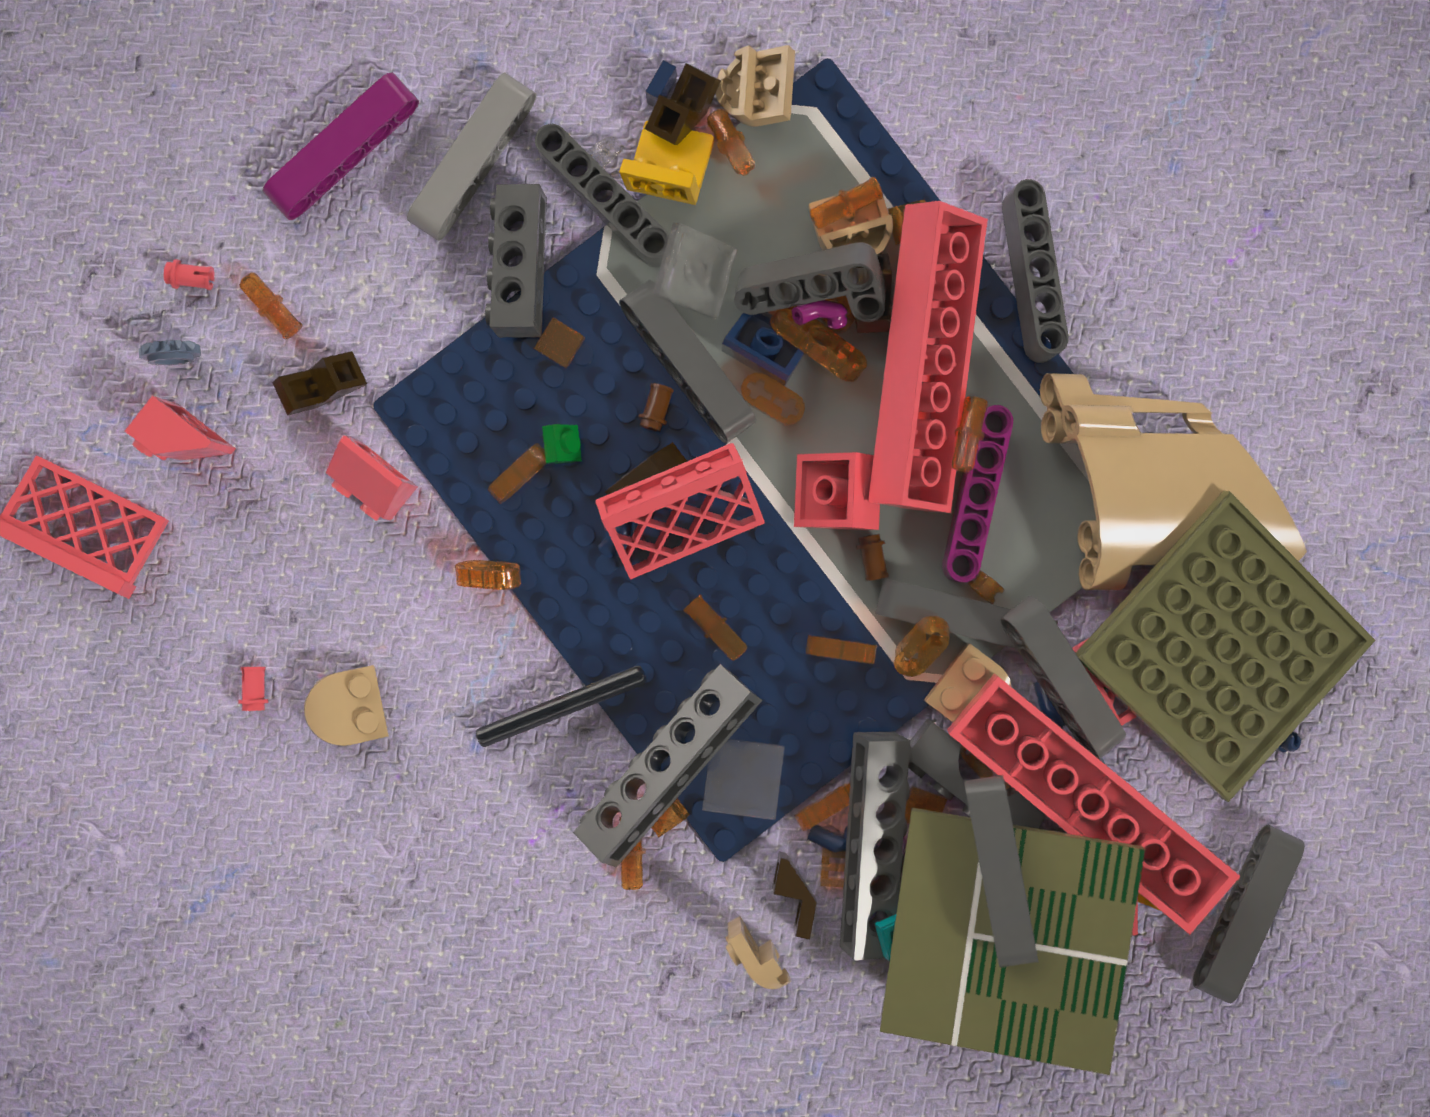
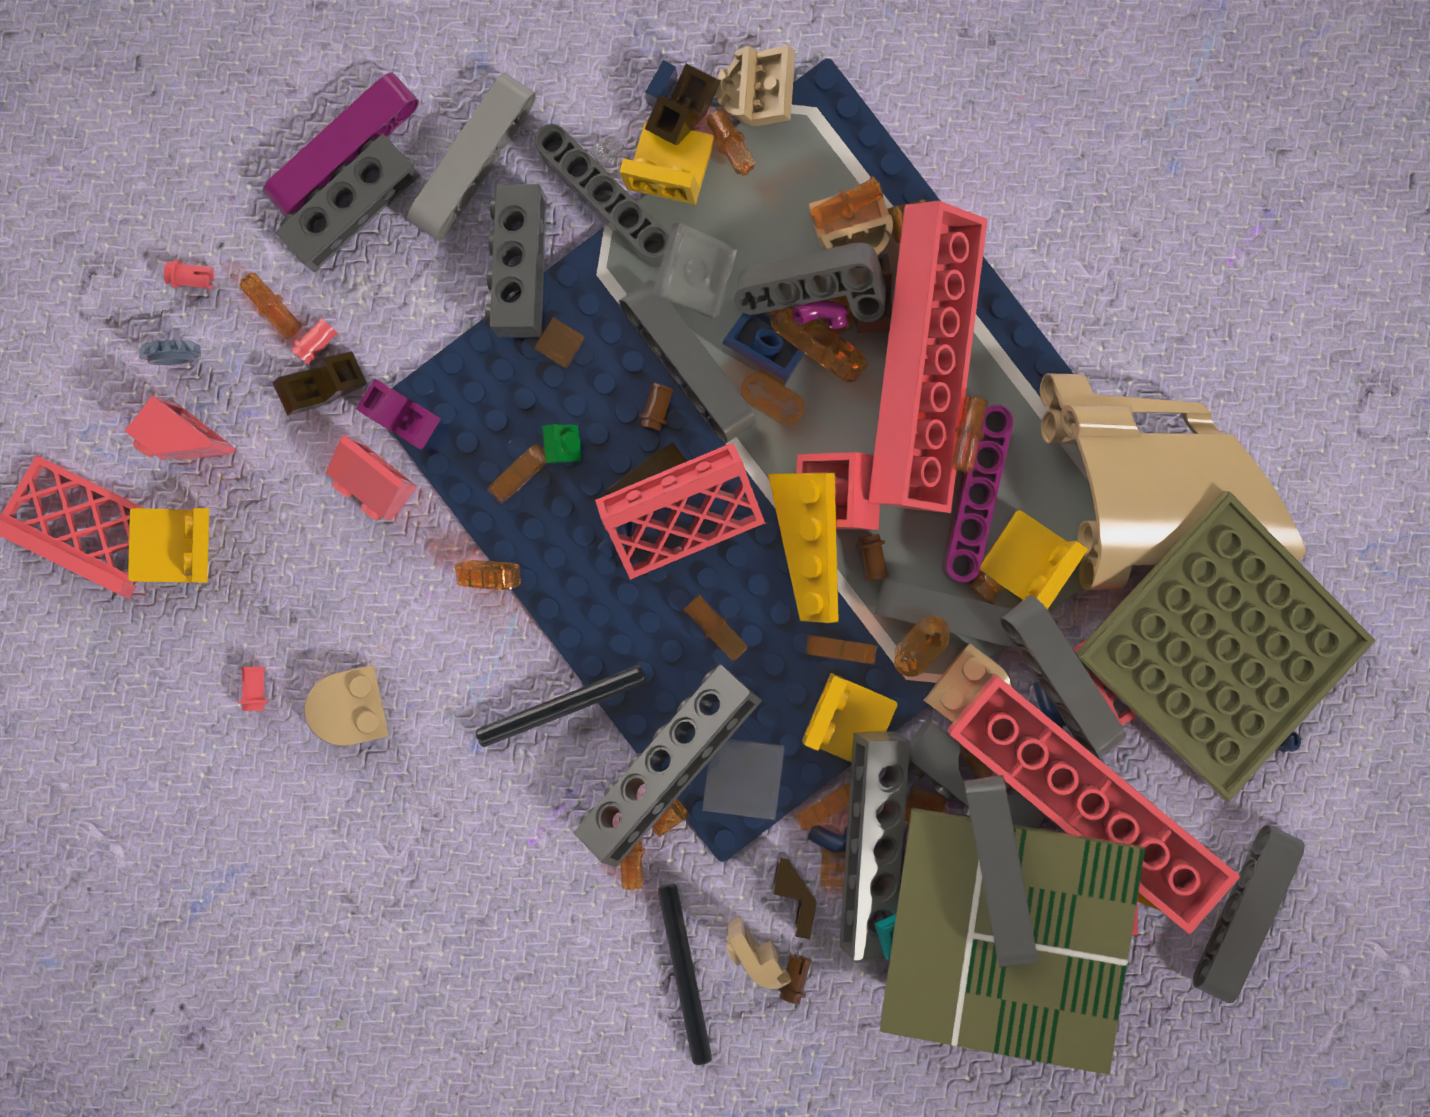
(168, 545): none -> yellow bracket
(314, 341): none -> coral pin
(367, 202): none -> dark grey brick
(398, 414): none -> magenta slope
(684, 974): none -> black axle
(798, 971): none -> reddish brown pin
(808, 532): none -> yellow wing
(846, 710): none -> yellow bracket
(1031, 559): none -> yellow bracket
(1041, 256): dark grey beam -> none

